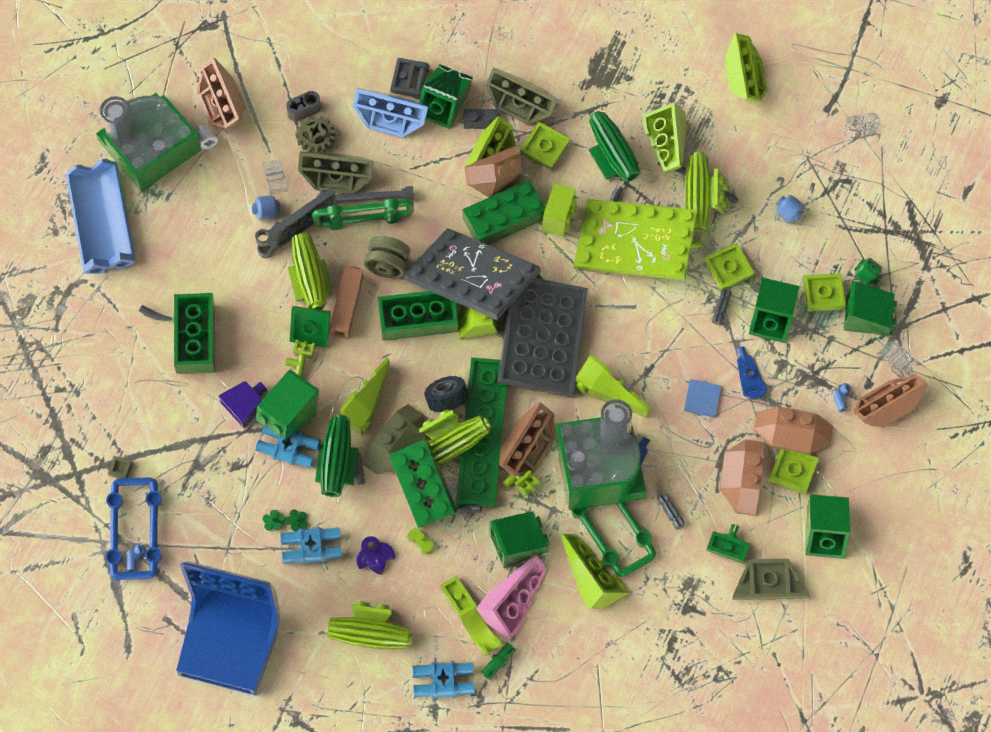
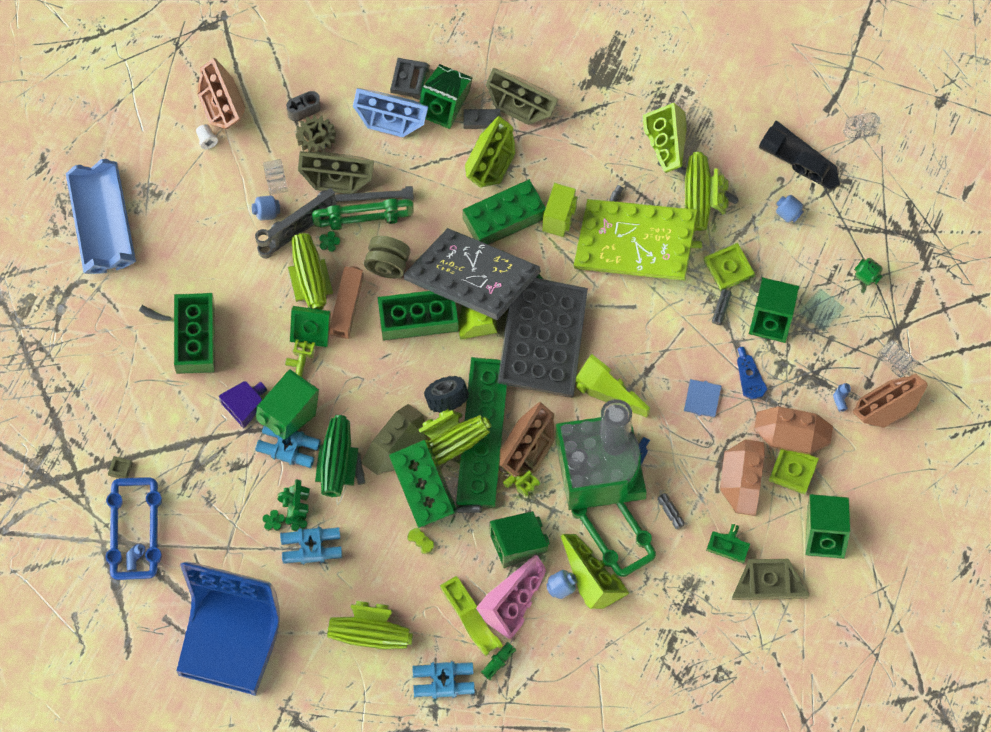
(146, 137): clear piece -> none
(291, 498): none -> green hips
(329, 242): none -> green plant
(362, 404): lime wedge -> none
(374, 558): dark purple plate -> none
(495, 172): nougat wedge -> none
(545, 145): lime plate -> none
(561, 584): none -> medium blue head
(612, 152): green plate -> none
(745, 69): lime wedge -> none
(803, 158): none -> black panel
(824, 292): lime plate -> none
(869, 310): green slope -> none

